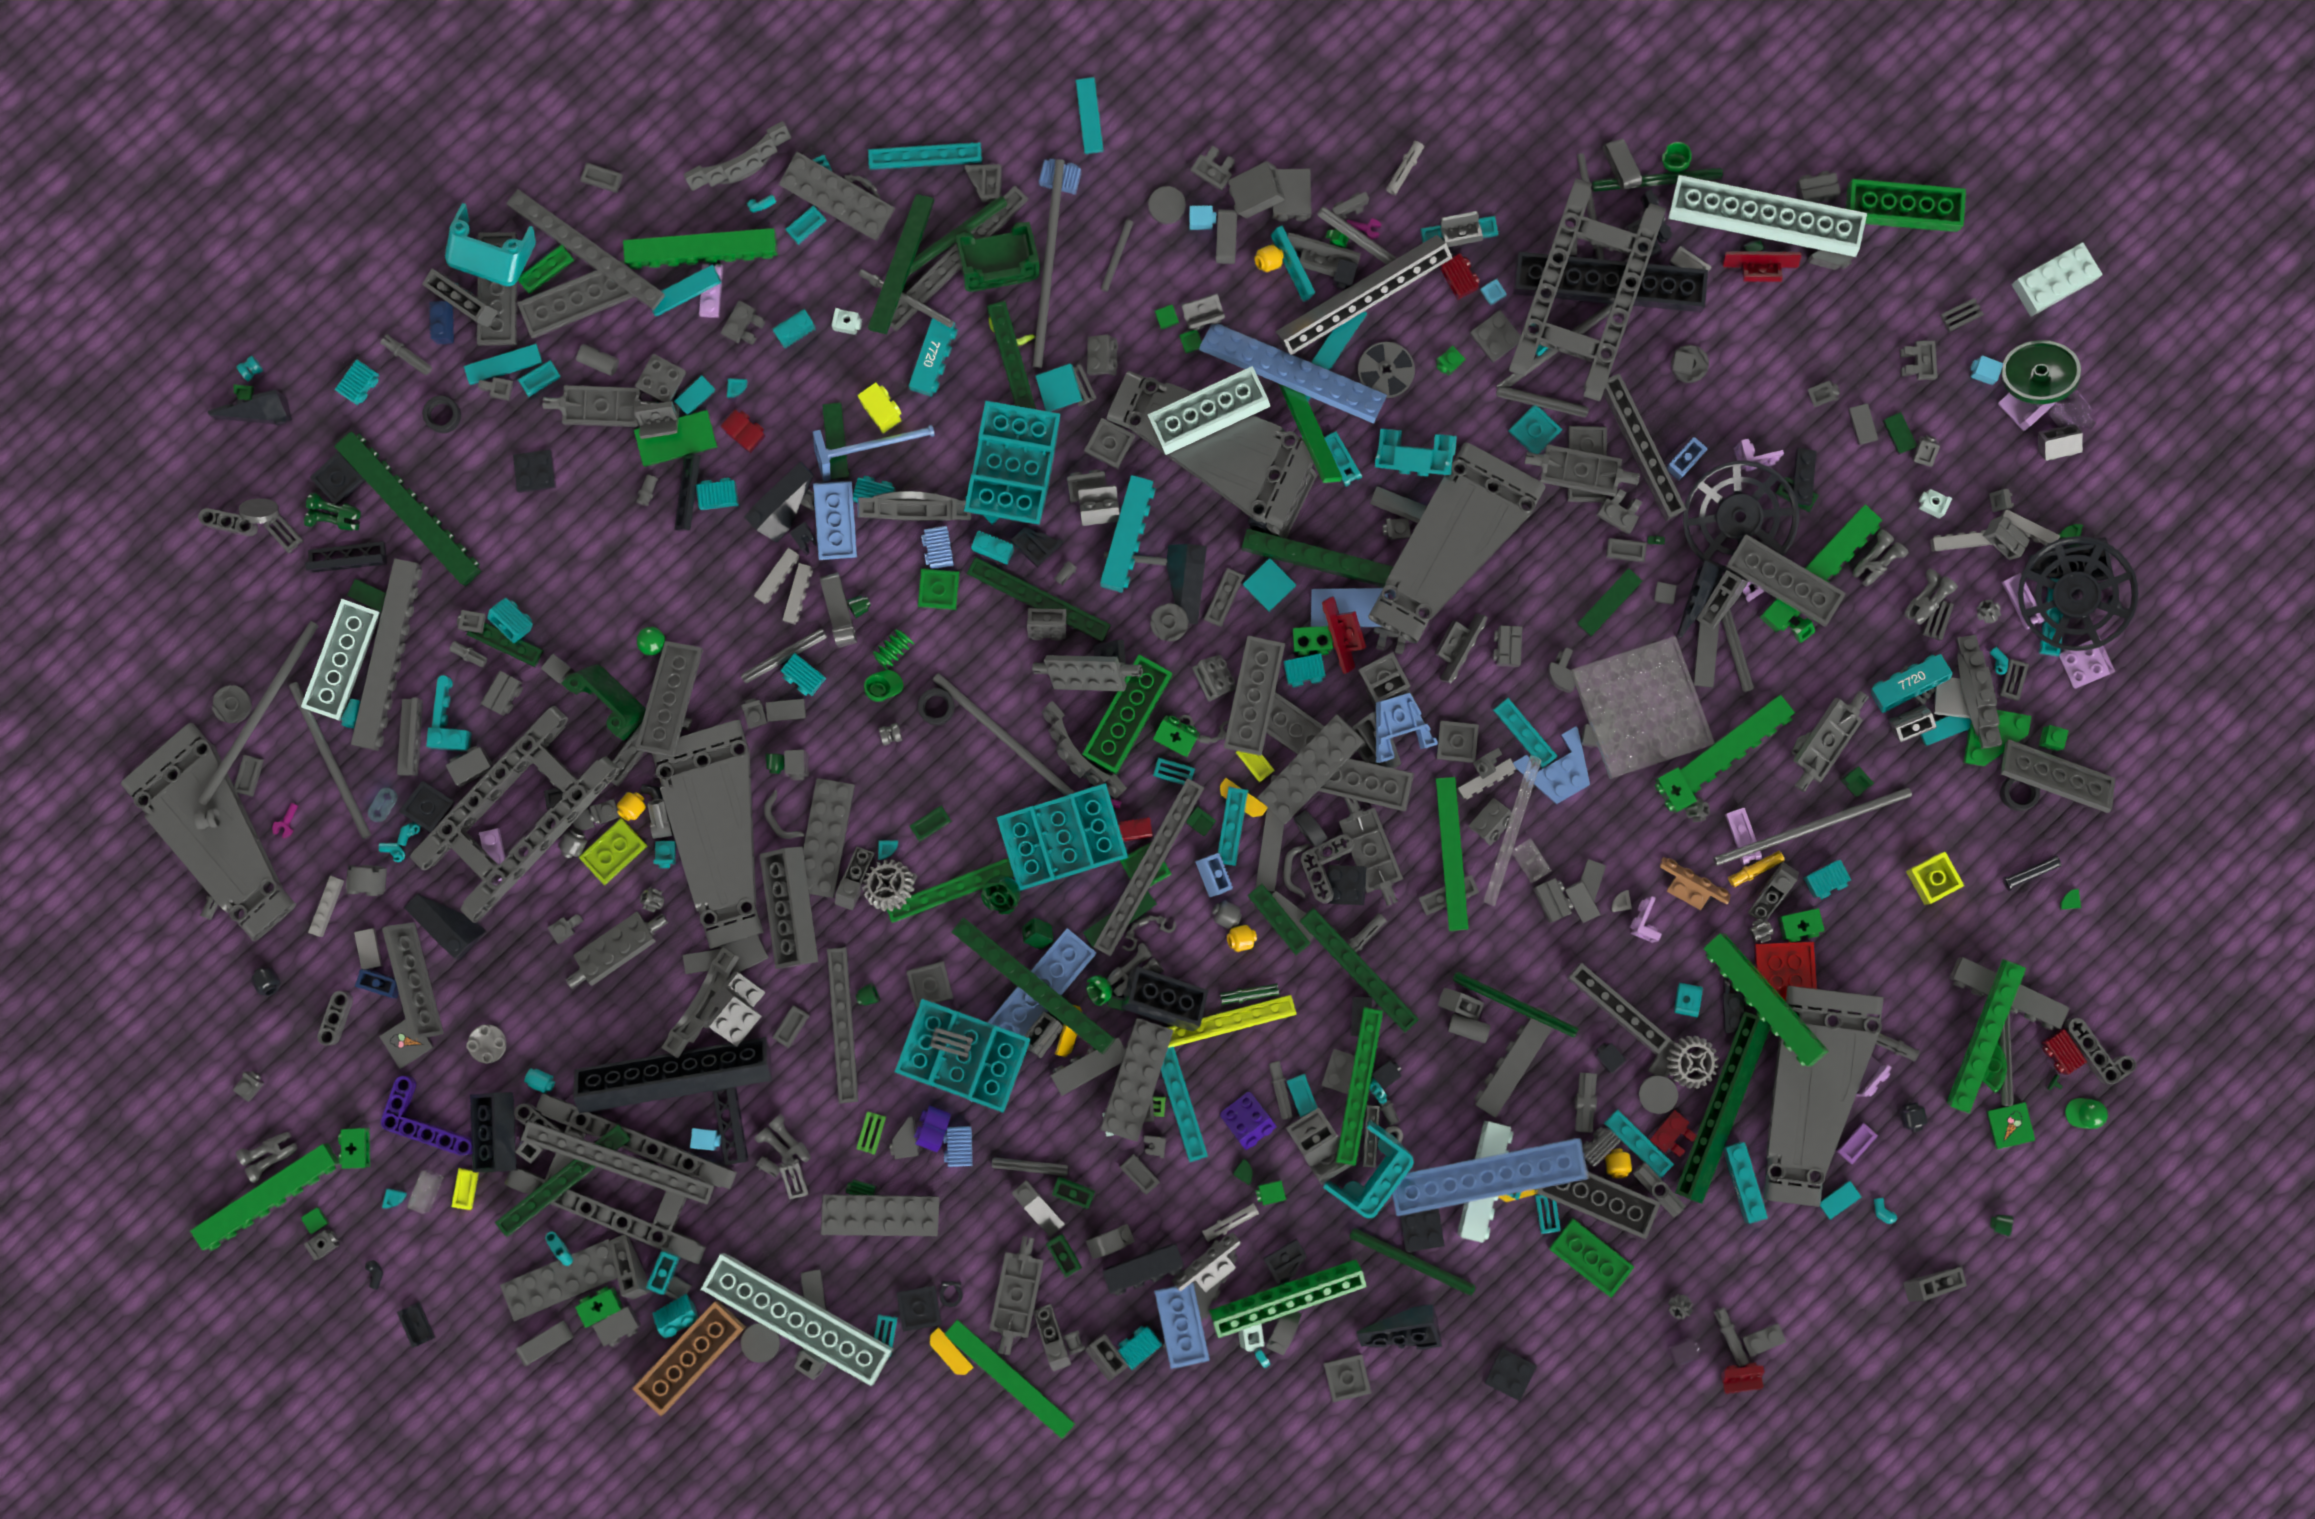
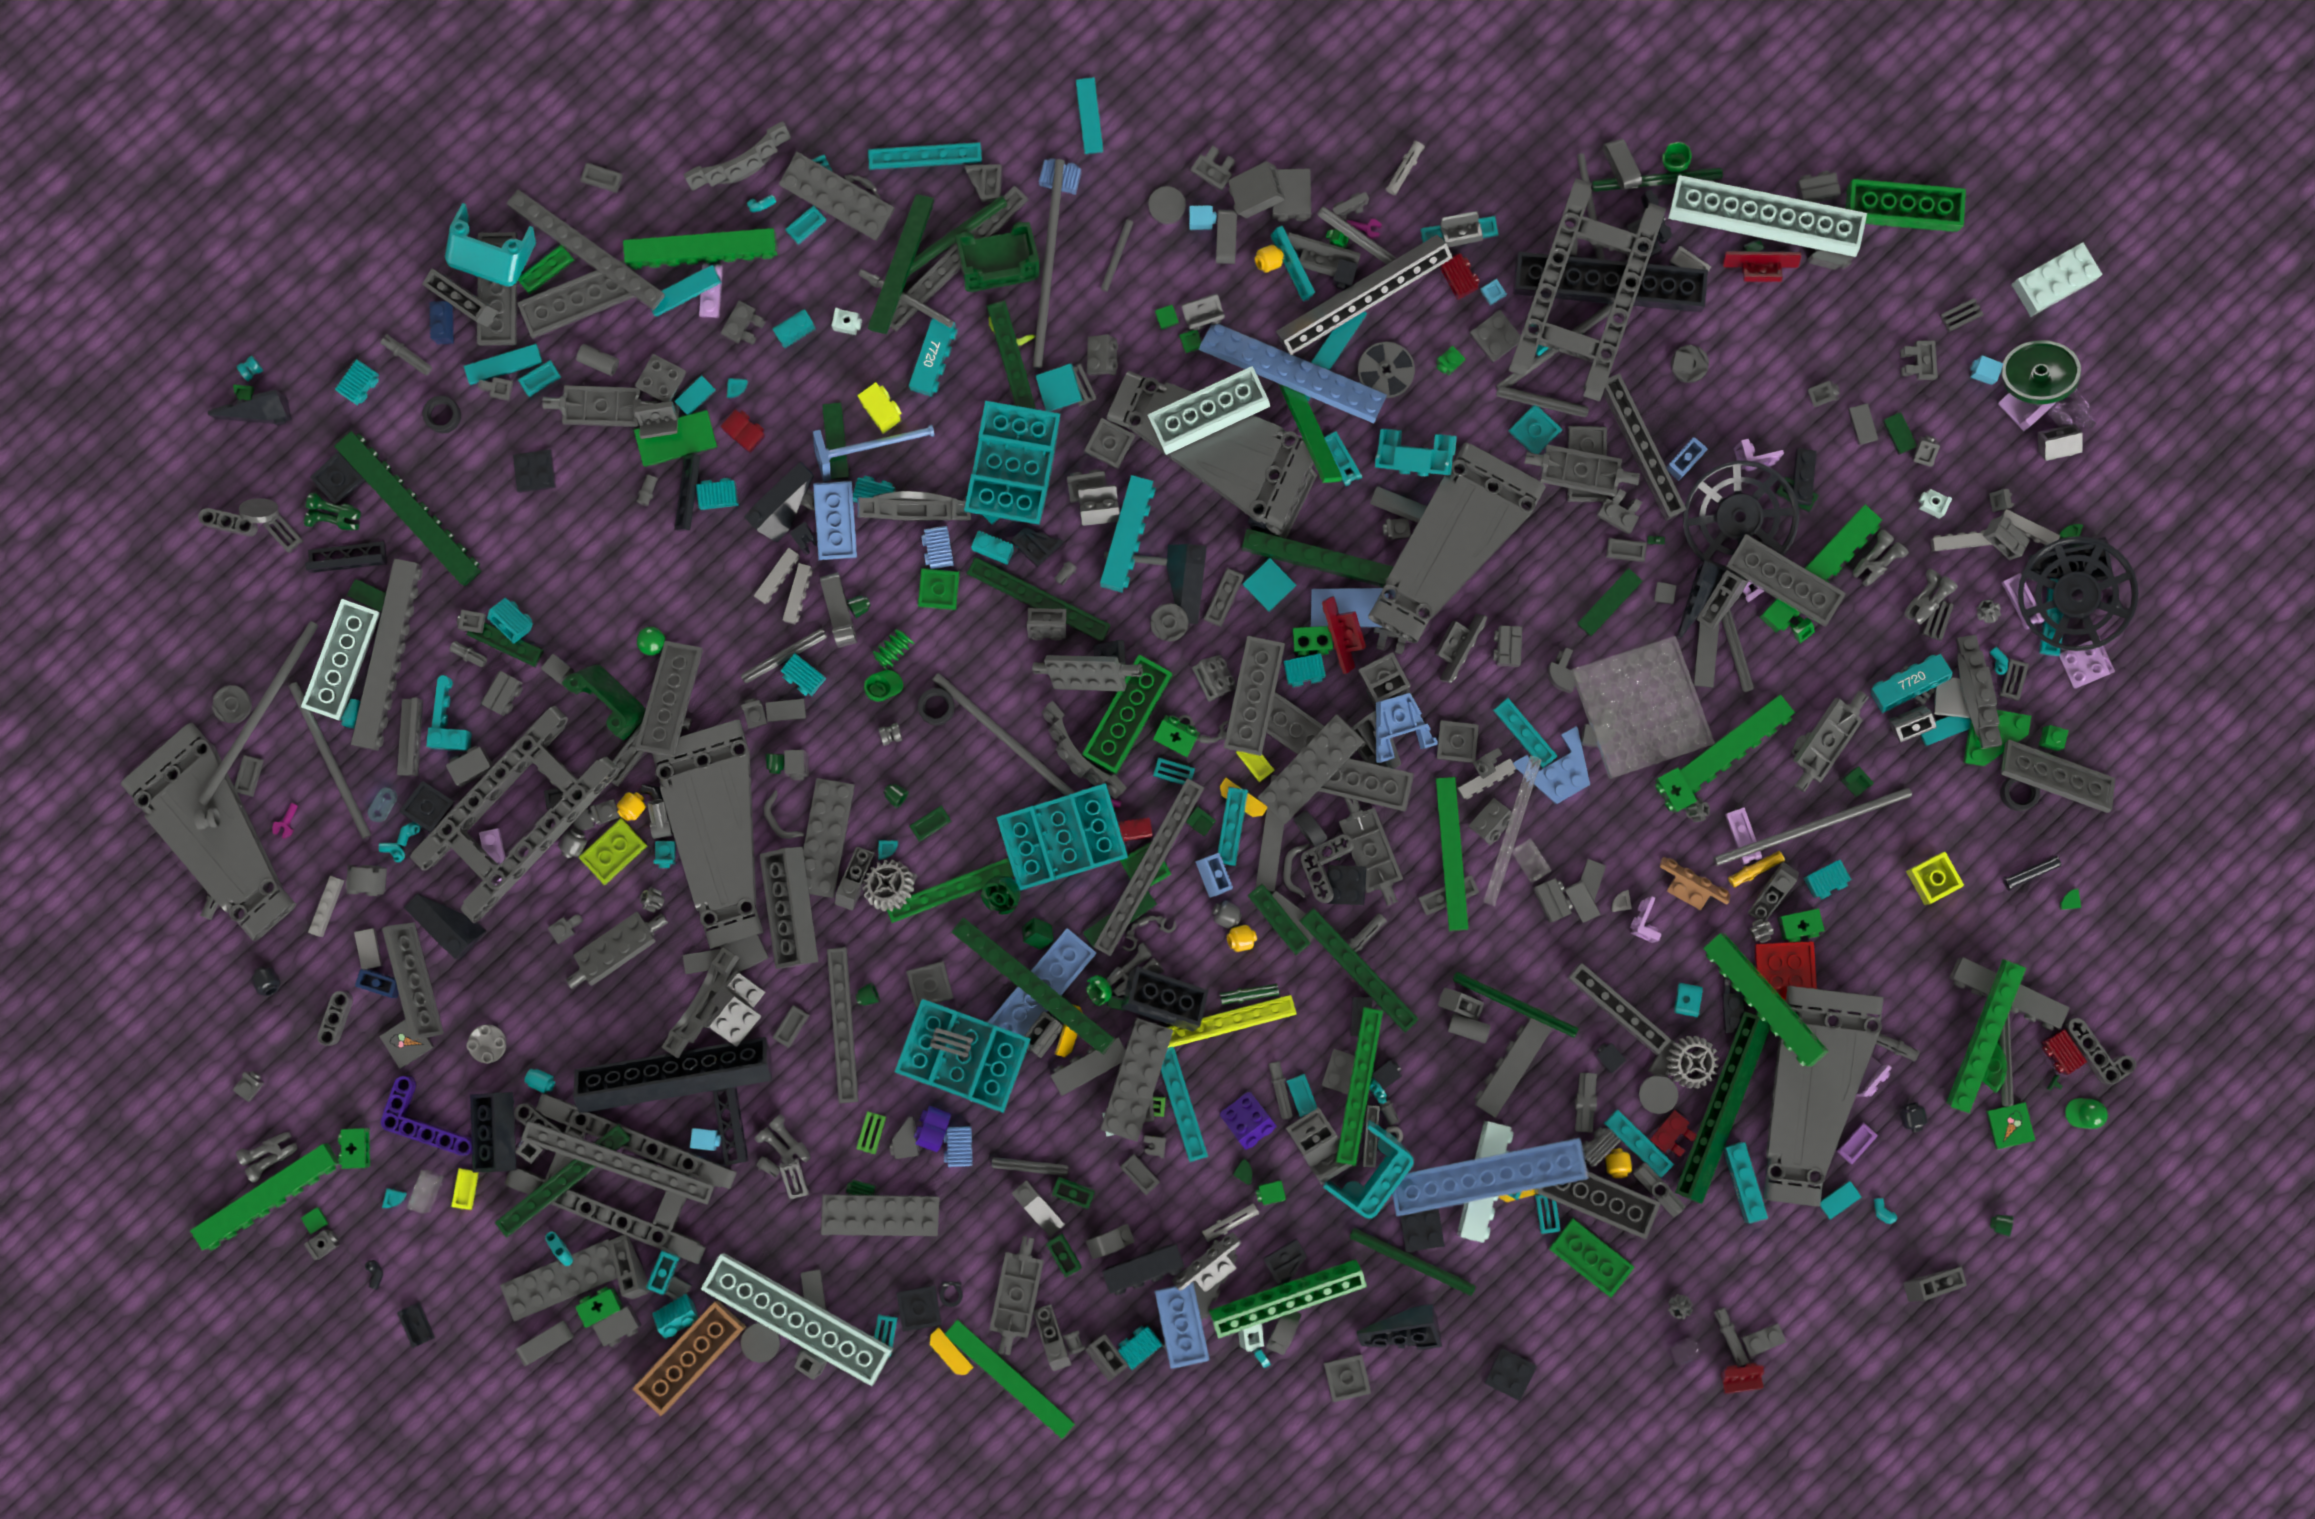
(895, 795): none -> dark green hat

